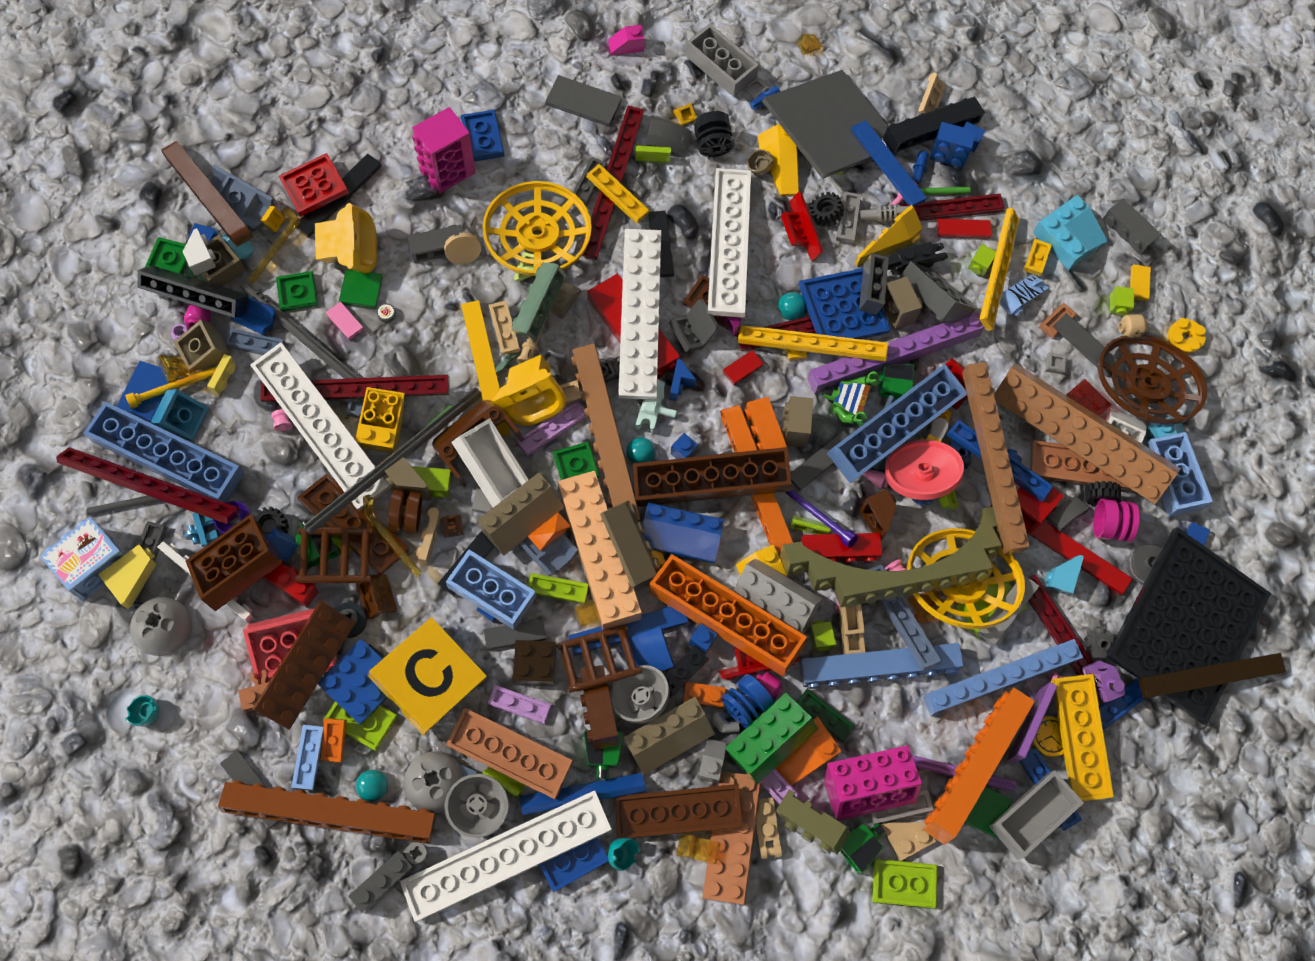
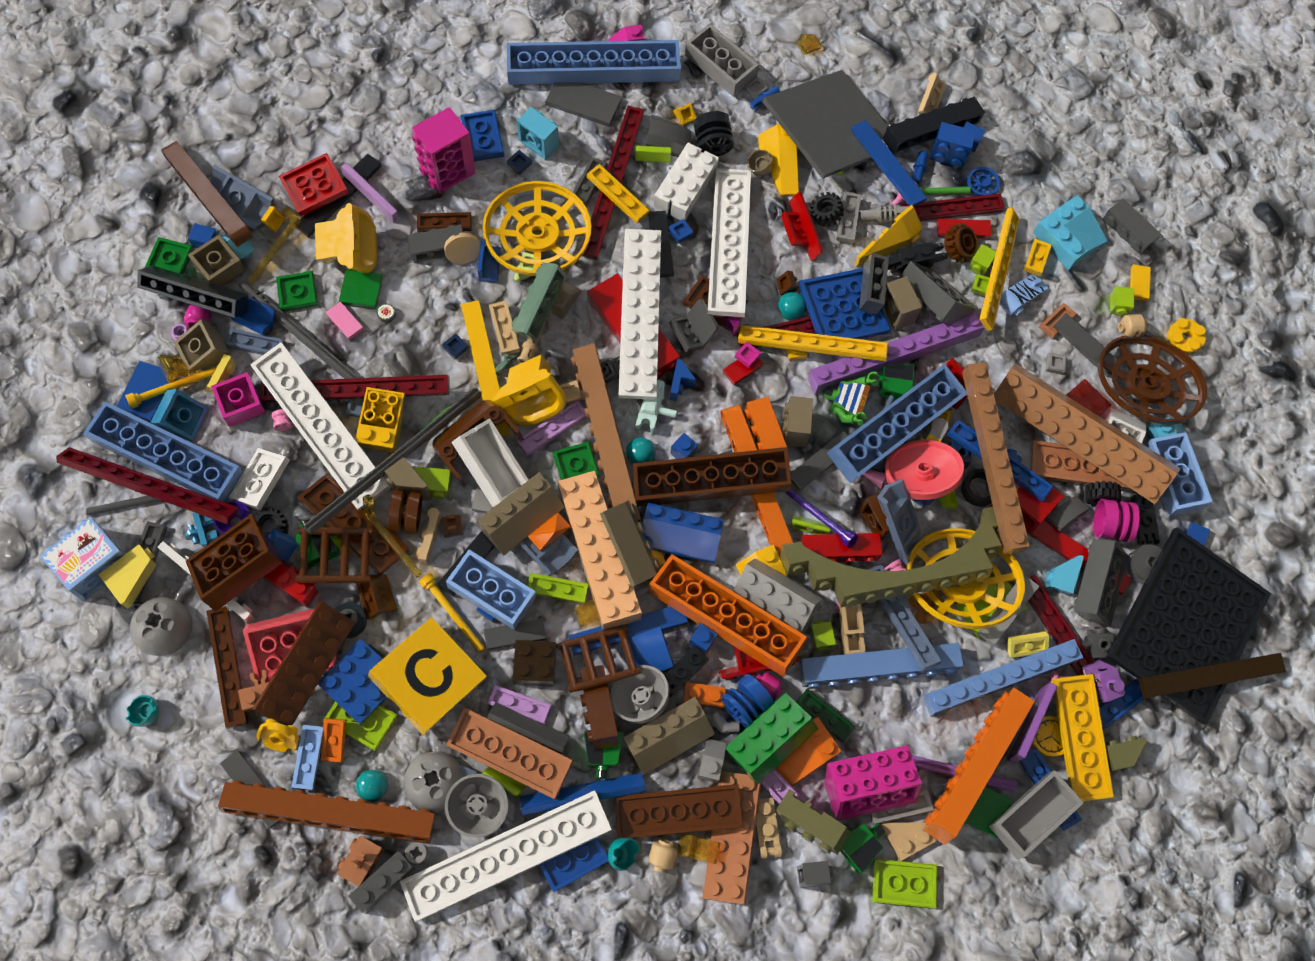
(197, 255): white slope -> none
(226, 666): none -> reddish brown plate
(238, 399): none -> dark pink brick
(259, 478): none -> white plate
(278, 736): none -> yellow plate
(360, 861): none -> nougat brick
(369, 192): none -> lavender tile
(428, 583): none -> yellow piece
(431, 221): none -> reddish brown tile
(455, 346): none -> dark blue plate
(488, 266): none -> blue panel
(519, 162): none -> dark blue plate
(528, 727): none -> dark grey tile
(538, 133): none -> medium azure brick
(593, 62): none -> medium blue brick
(663, 855): none -> tan head
(680, 231): none -> blue plate
(686, 181): none -> white piece
(747, 354): none -> dark pink plate
(787, 283): none -> reddish brown tile
(814, 874): none -> dark grey brick
(900, 518): none -> sand blue piece
(961, 243): none -> reddish brown gear
(967, 492): none -> black tyre
(980, 285): none -> lime plate
(983, 181): none -> blue wheel
(1027, 644): none -> light yellow plate
(1097, 589): none -> dark grey slope
(1124, 754): none -> olive slope
(1147, 520): none -> black hinge

